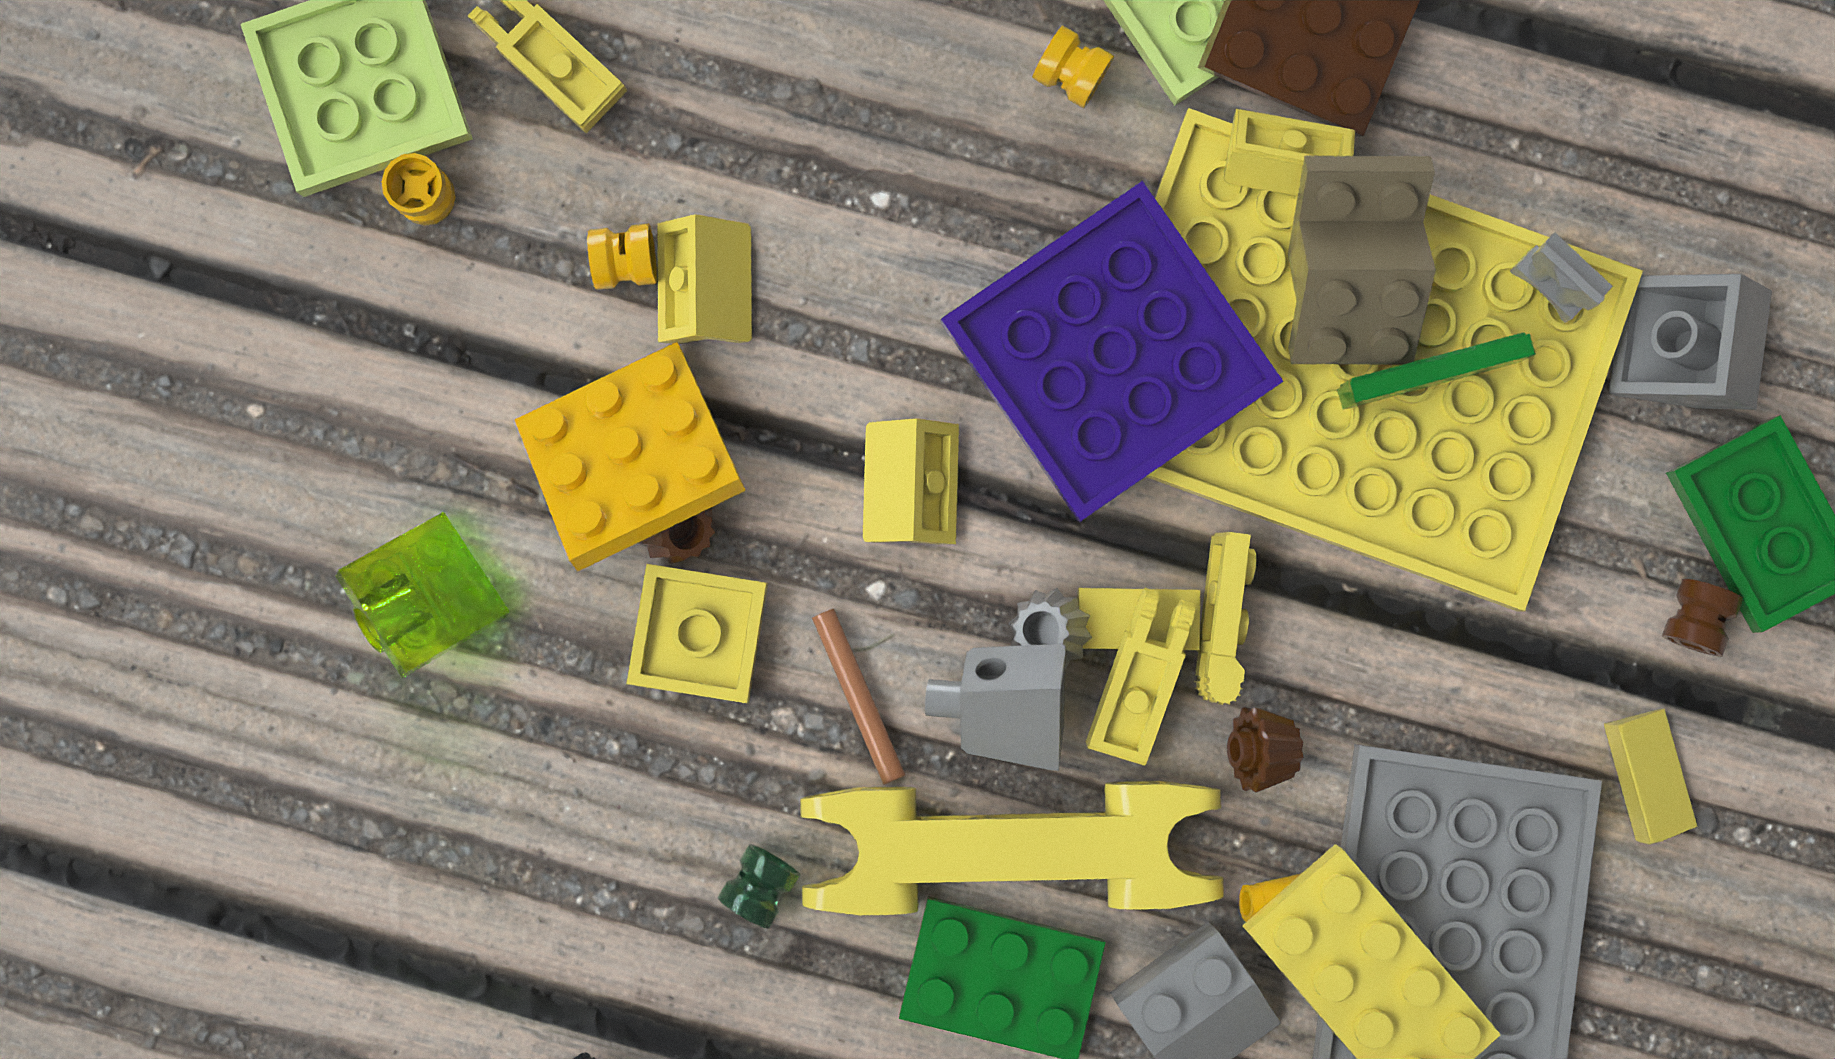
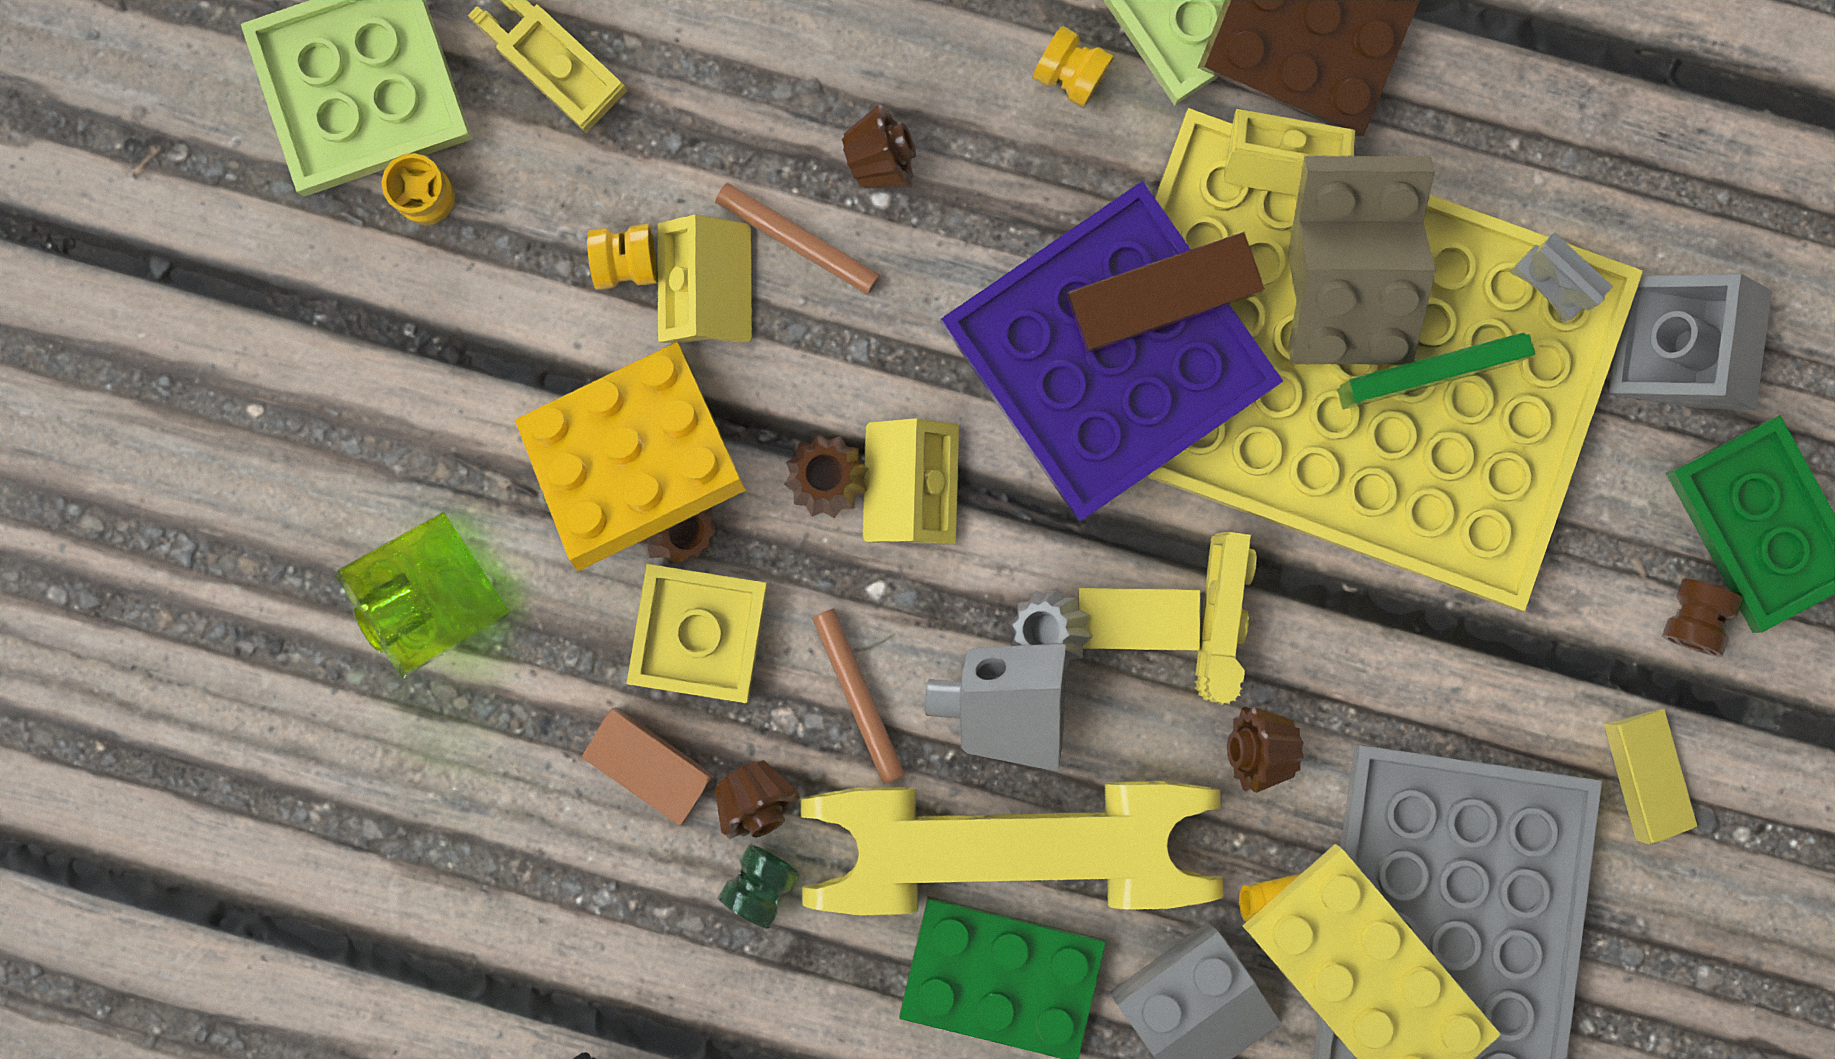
(647, 765): none -> nougat slope
(753, 800): none -> reddish brown piece
(797, 238): none -> nougat bar
(826, 476): none -> reddish brown piece
(879, 151): none -> reddish brown piece
(1140, 682): light yellow hinge -> none
(1165, 292): none -> reddish brown tile

